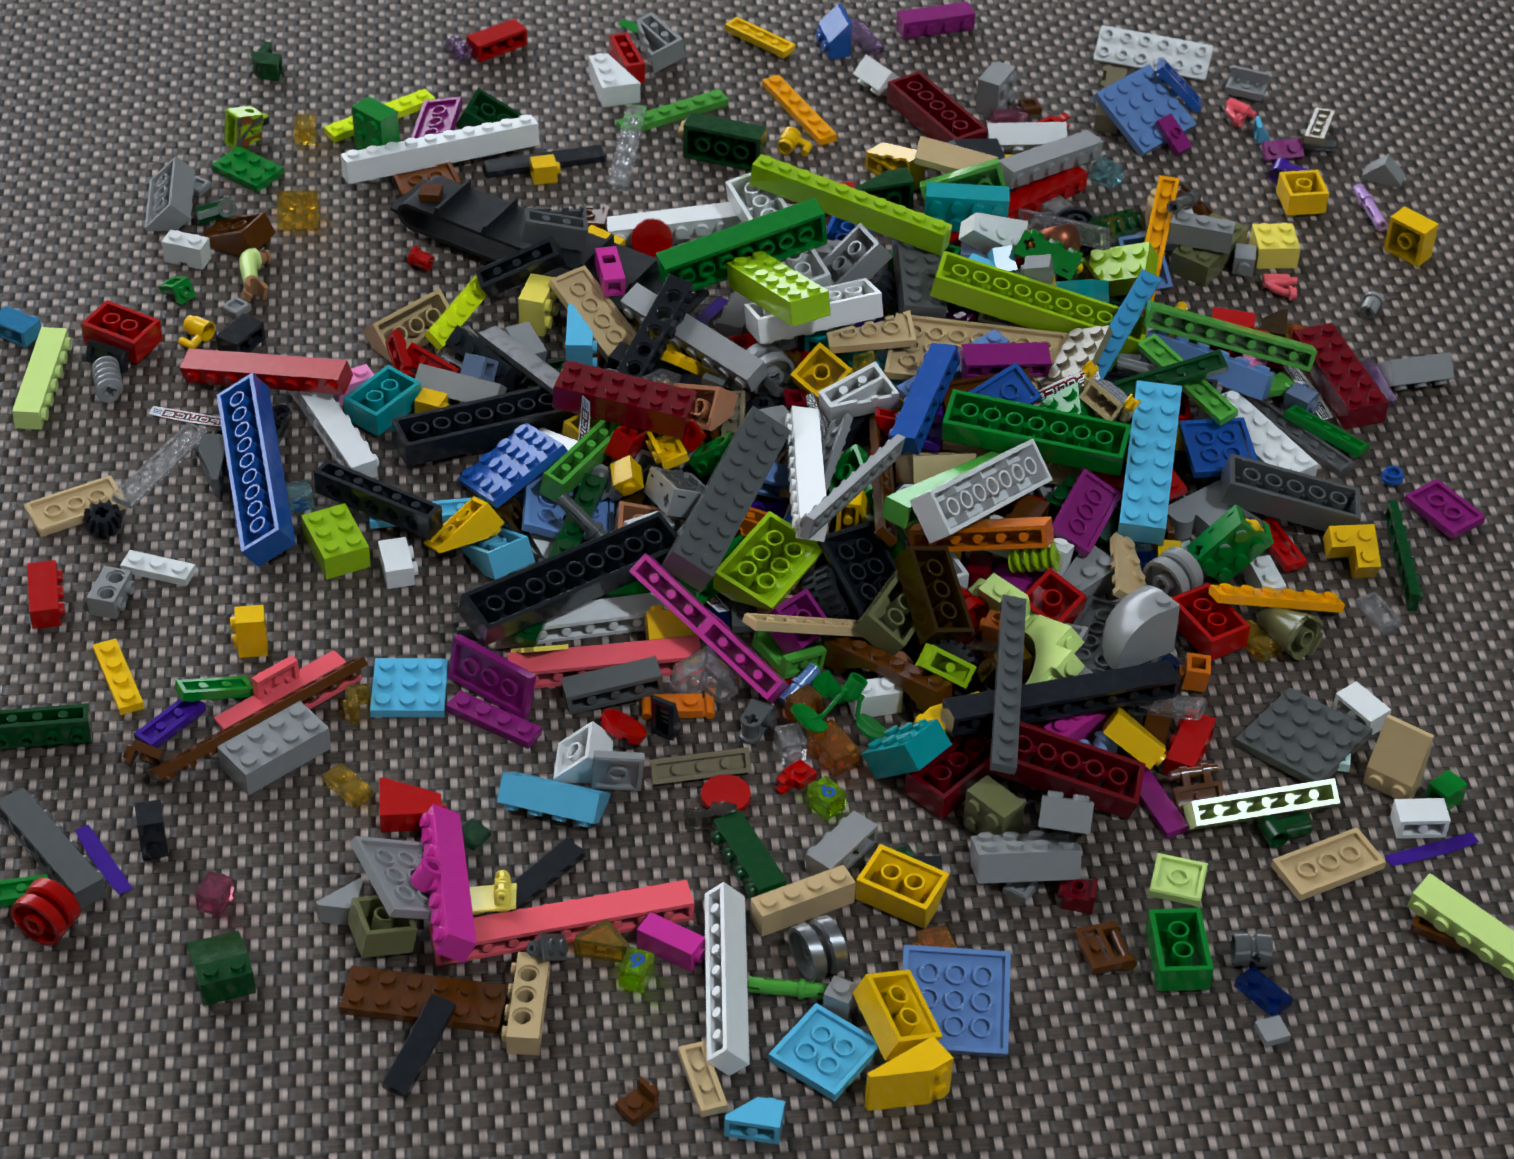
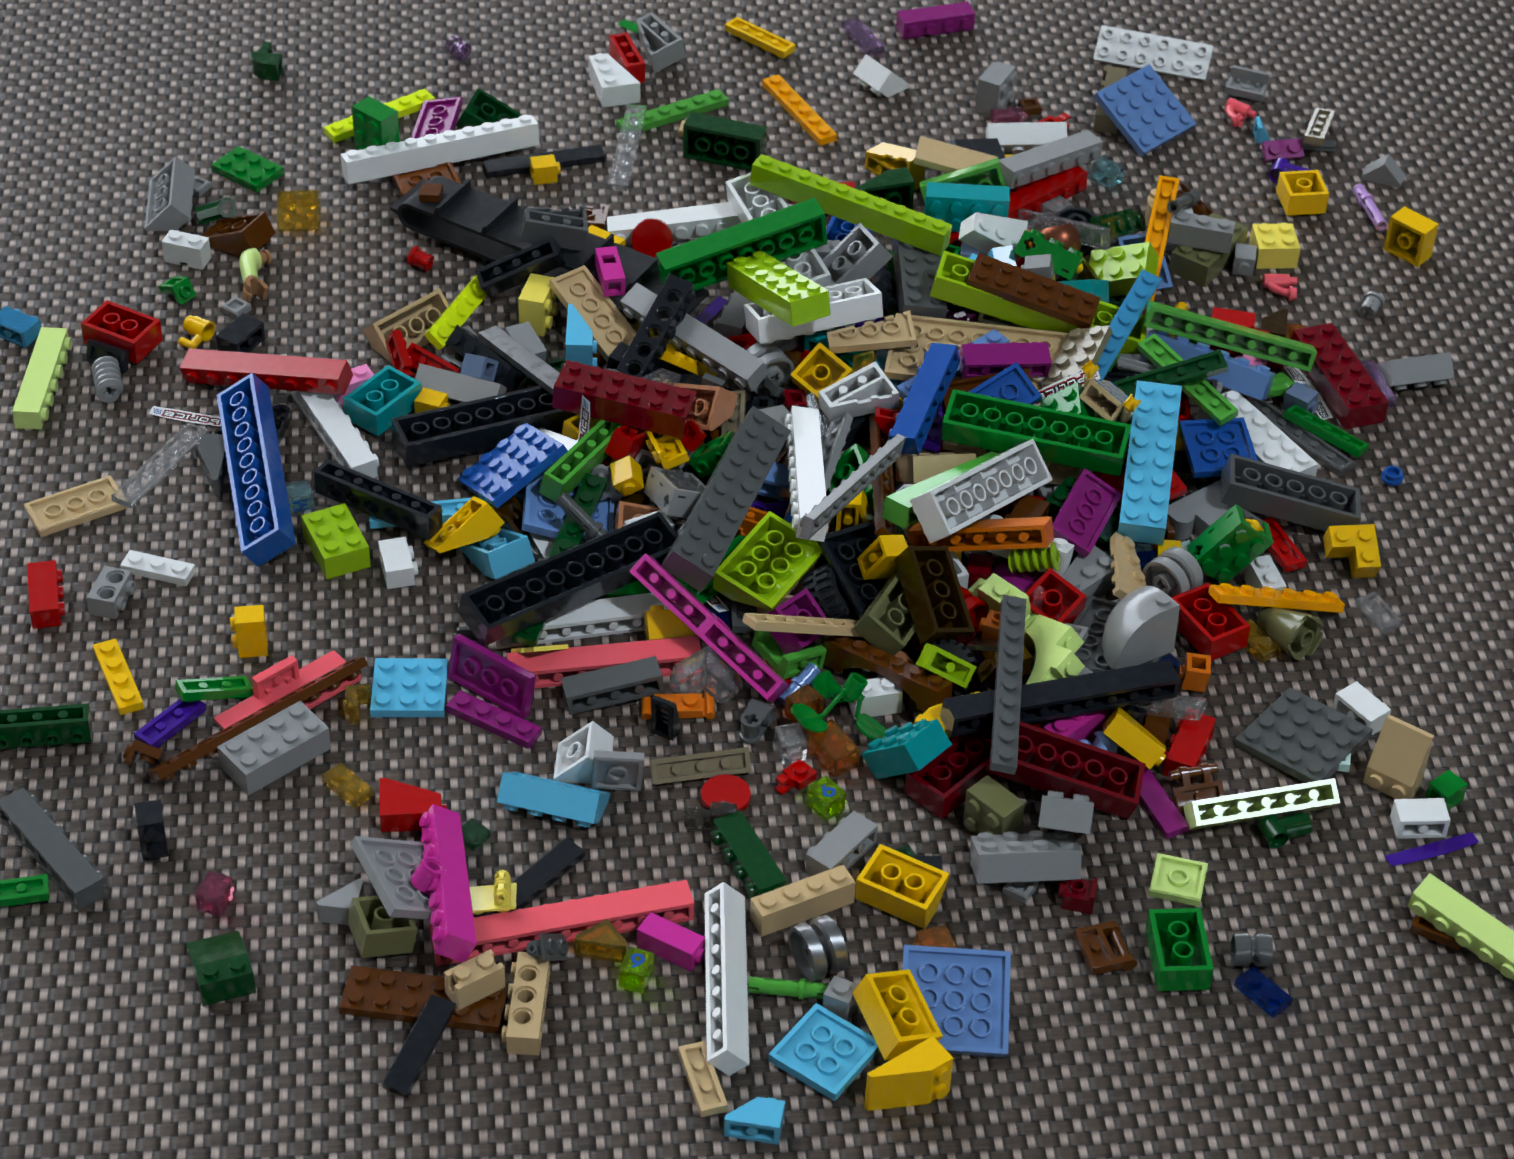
(45, 911): red wheel -> none
(102, 859): dark purple sticker -> none
(103, 518): black gear -> none
(243, 126): lime torso -> none
(305, 129): clear yellow brick -> none
(474, 979): none -> tan brick
(497, 40): red brick -> none
(623, 725): red tile -> none
(639, 1102): reddish brown bracket -> none
(790, 139): yellow piece -> none
(835, 33): blue slope -> none
(879, 557): none -> yellow brick
(932, 109): dark red brick -> none
(1033, 291): none -> reddish brown plate
(1173, 134): magenta plate -> none
(1178, 85): blue plate -> none
(1272, 1031): light grey tile -> none
(1328, 864): tan plate -> none
(1404, 561): dark green plate -> none
(1444, 509): magenta plate -> none

